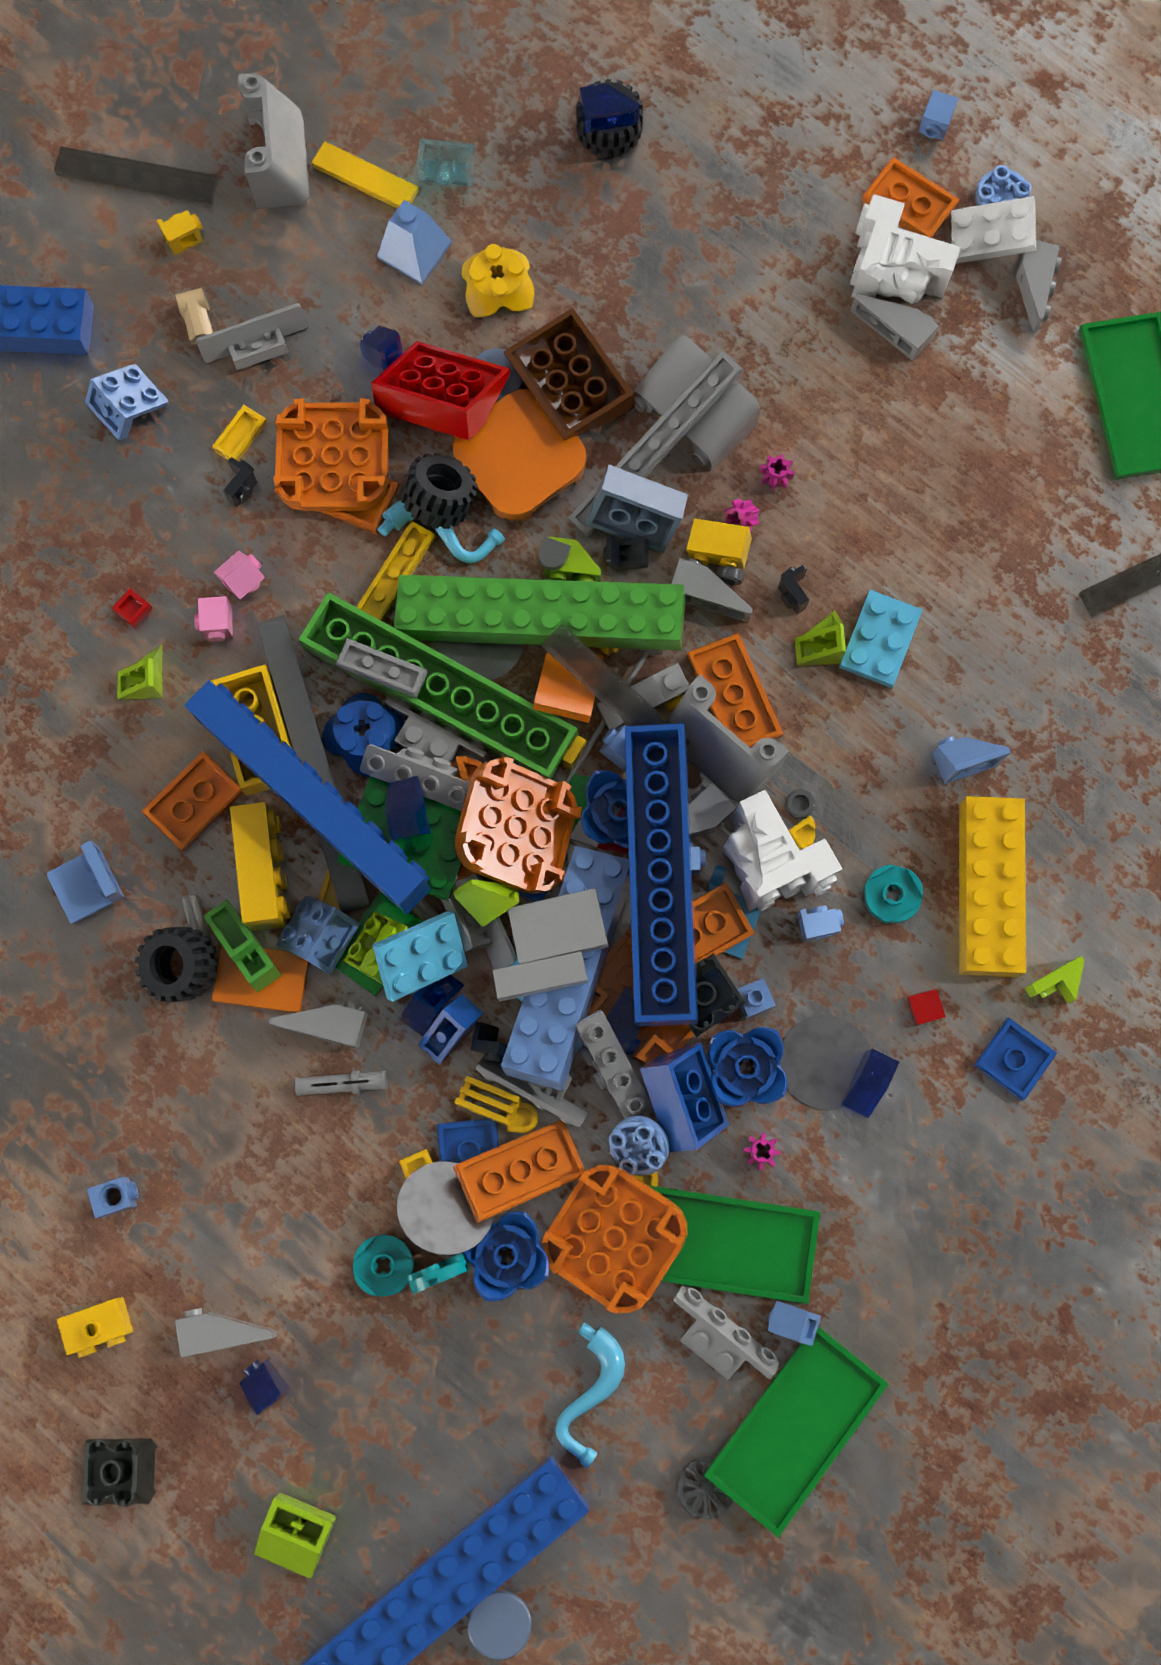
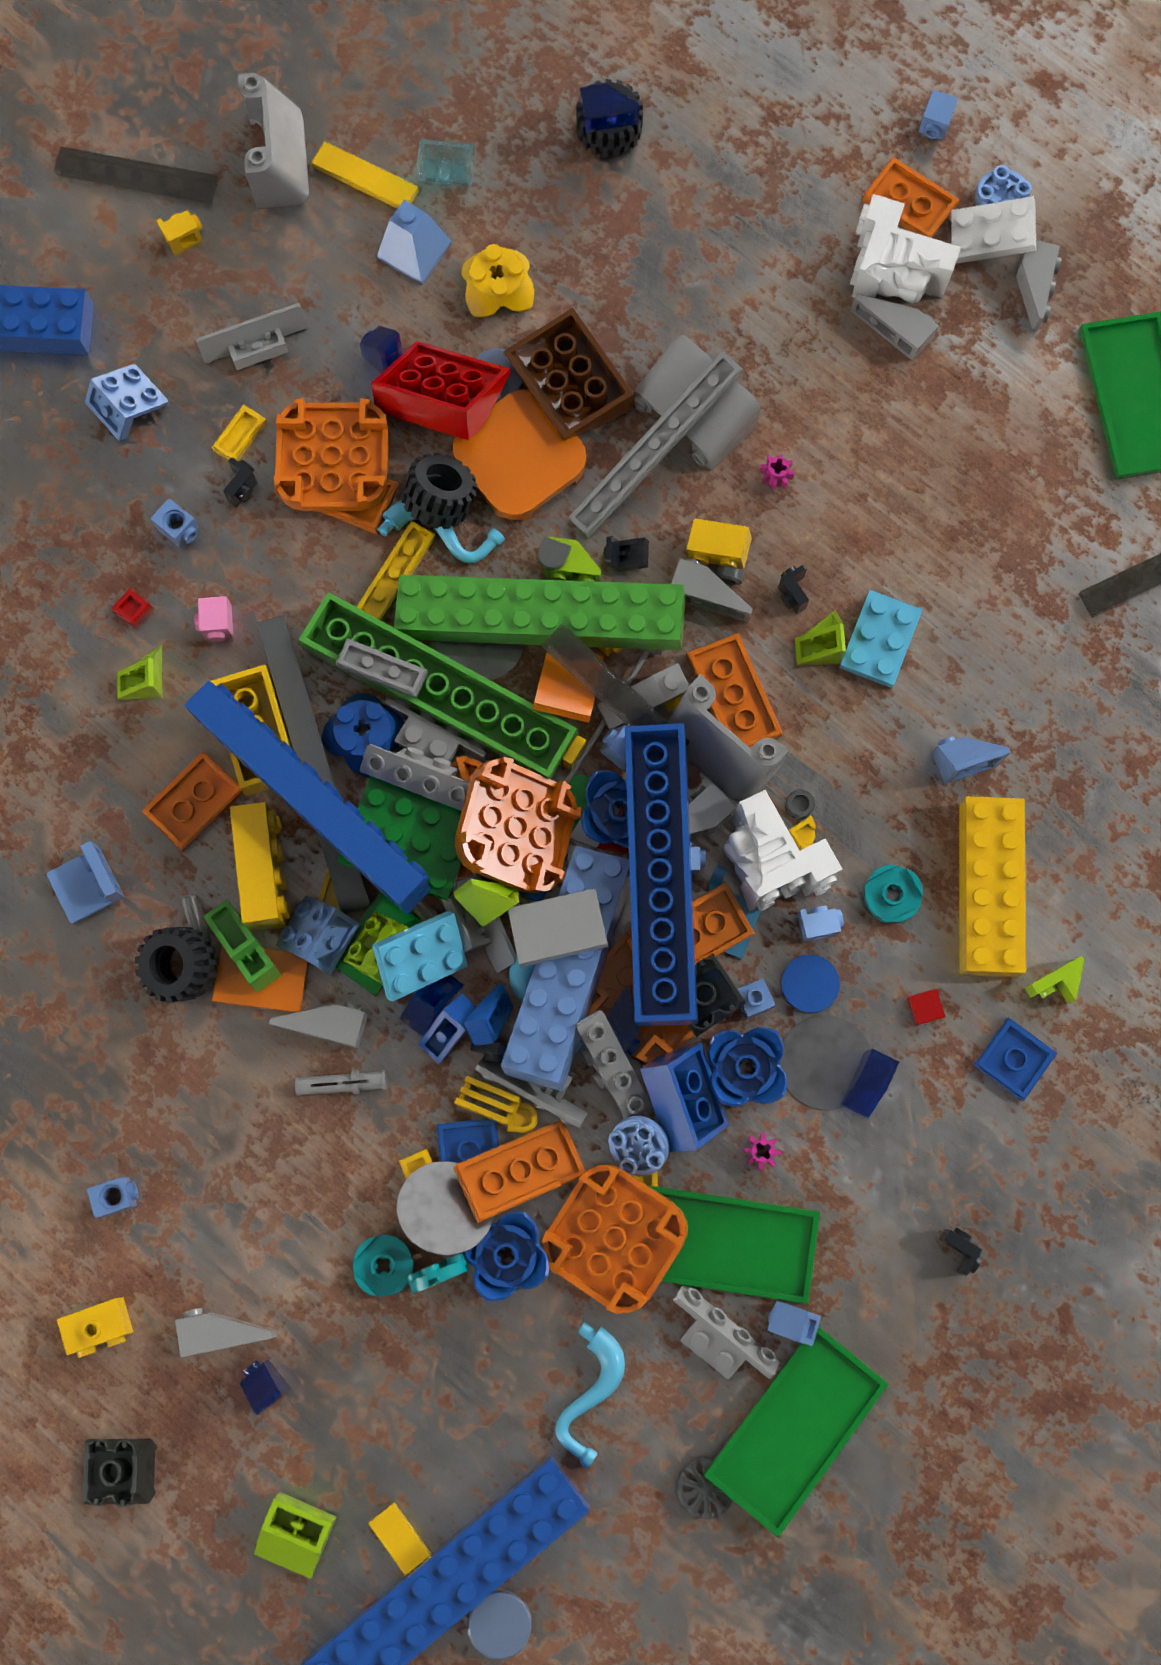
(168, 515): none -> medium blue brick
(195, 311): tan piece -> none
(240, 574): bright pink brick -> none
(399, 1538): none -> yellow tile
(406, 810): clear blue slope -> none
(487, 1019): none -> blue slope
(540, 976): light grey tile -> none
(636, 508): sand blue slope -> none
(742, 514): dark pink gear -> none
(810, 983): none -> blue tile
(961, 1242): none -> black bracket

